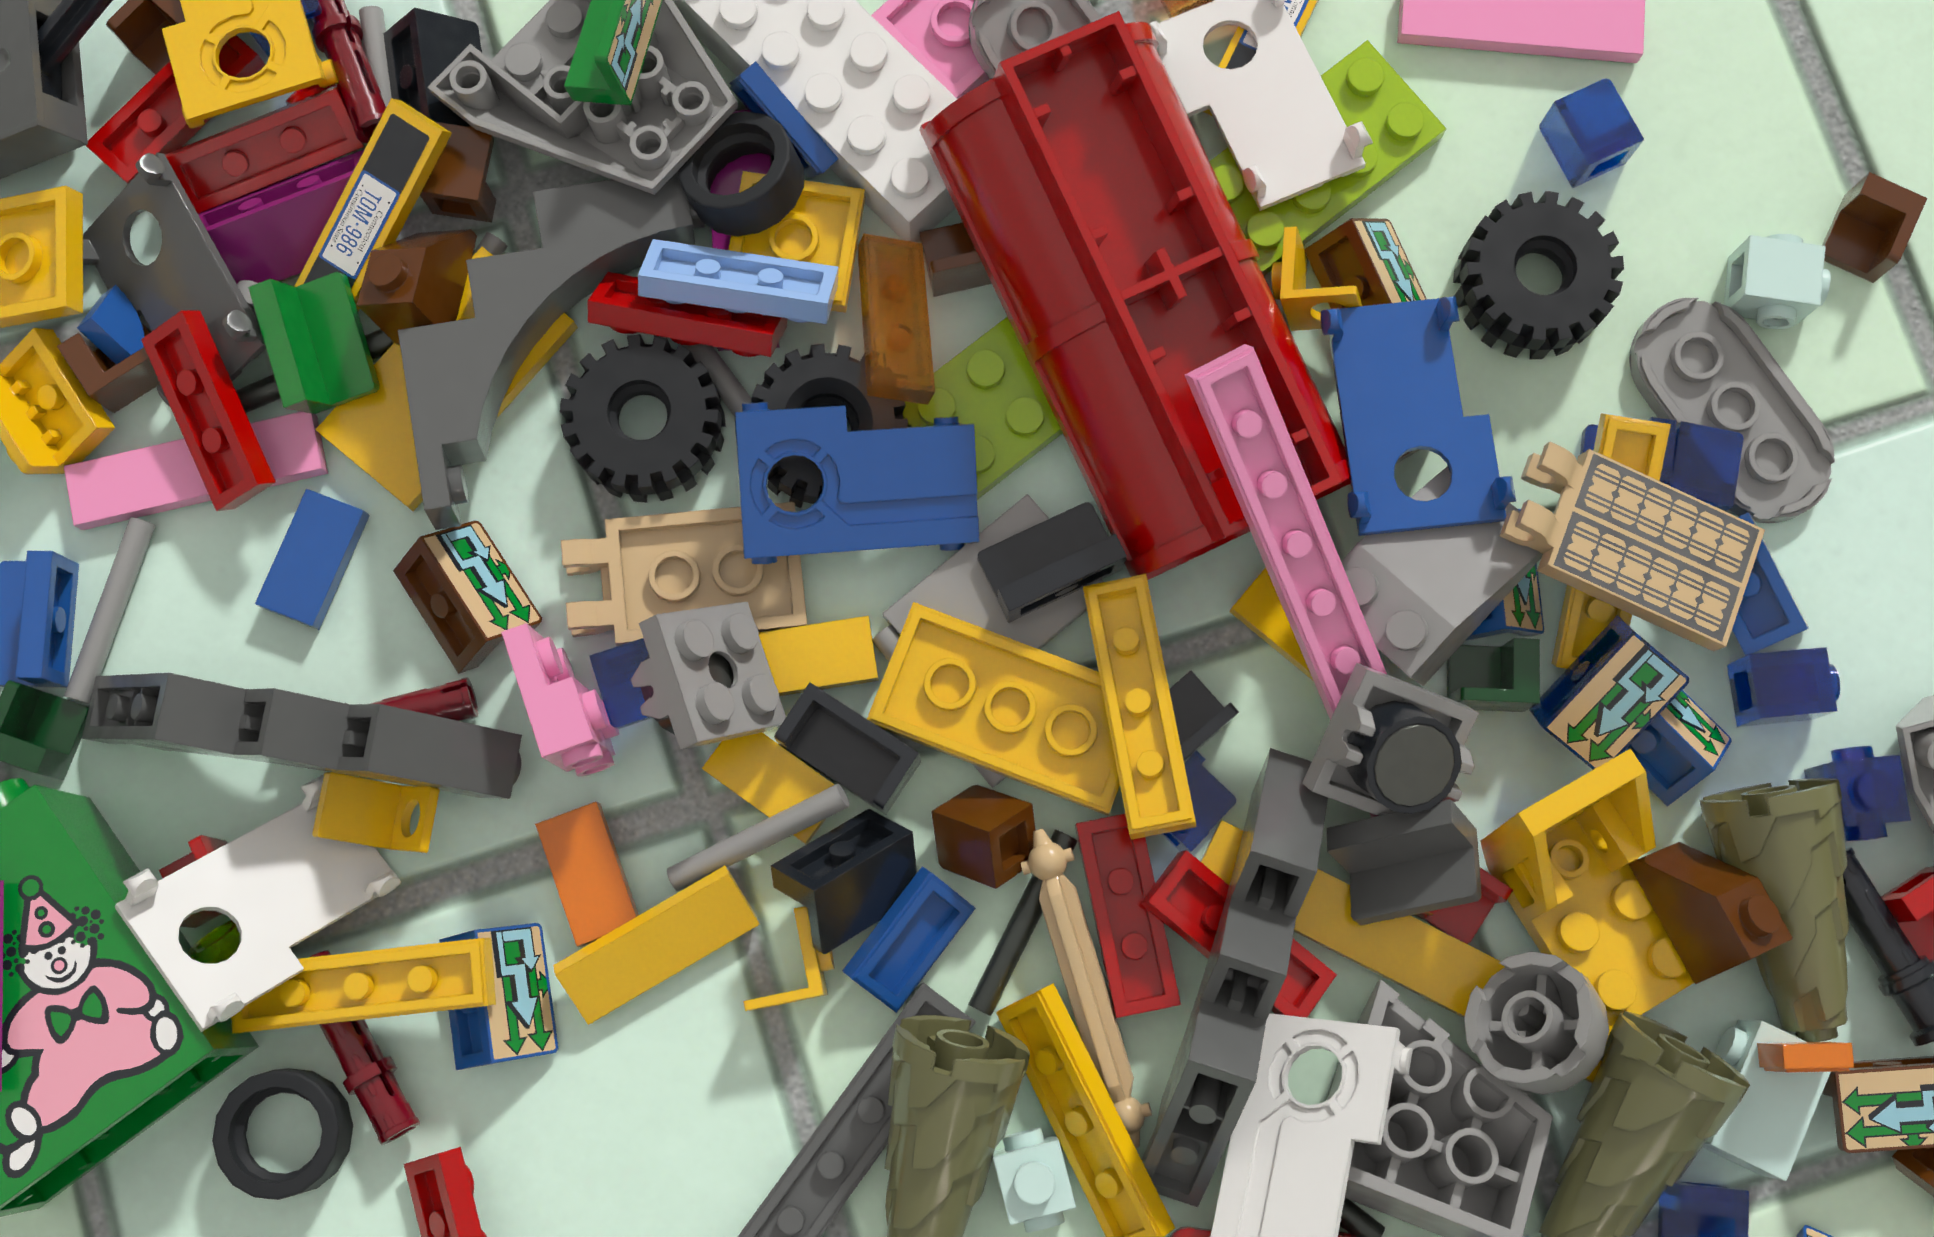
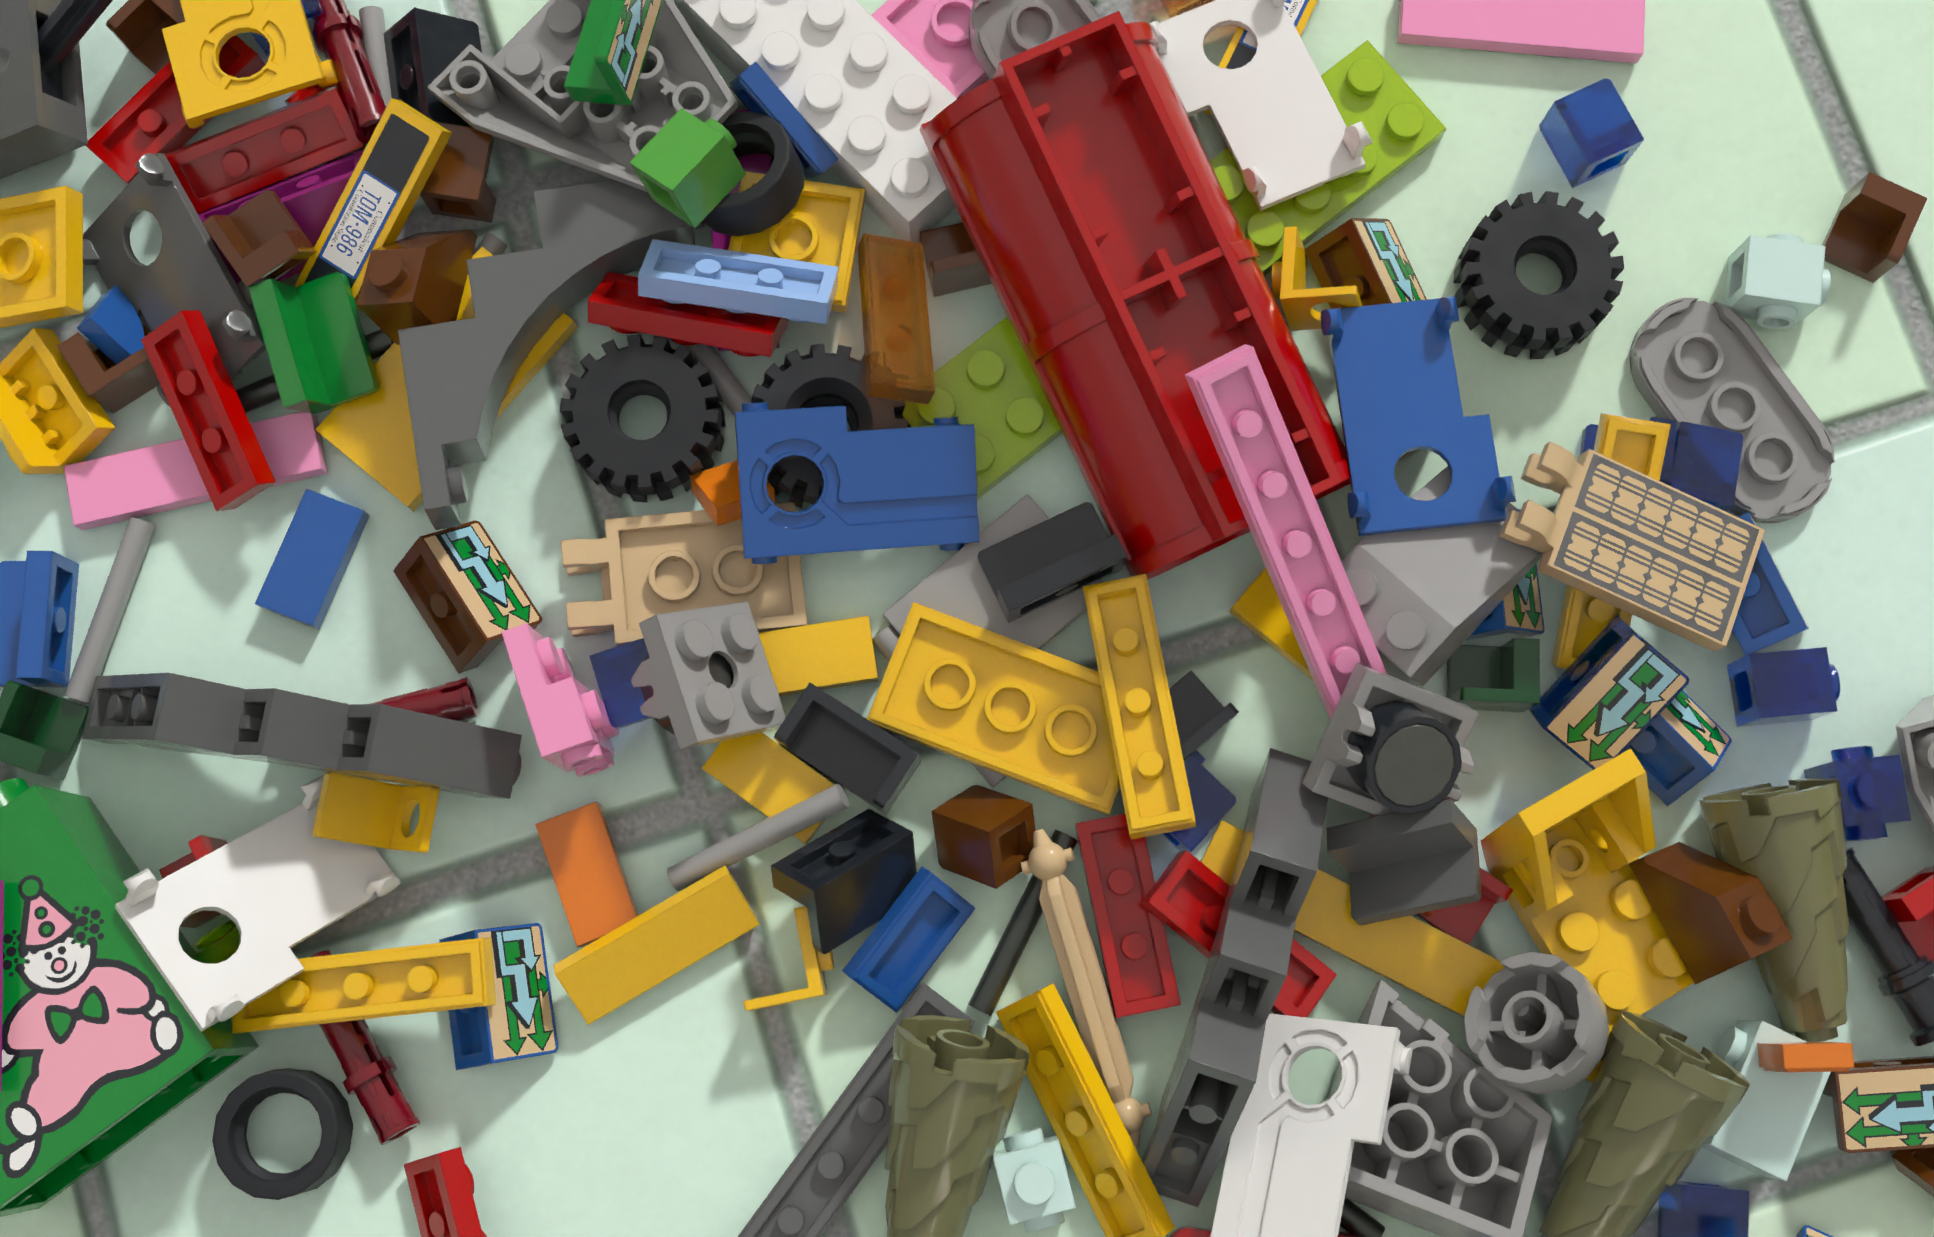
(260, 239): none -> reddish brown panel
(689, 166): none -> bright green brick
(719, 492): none -> orange tile

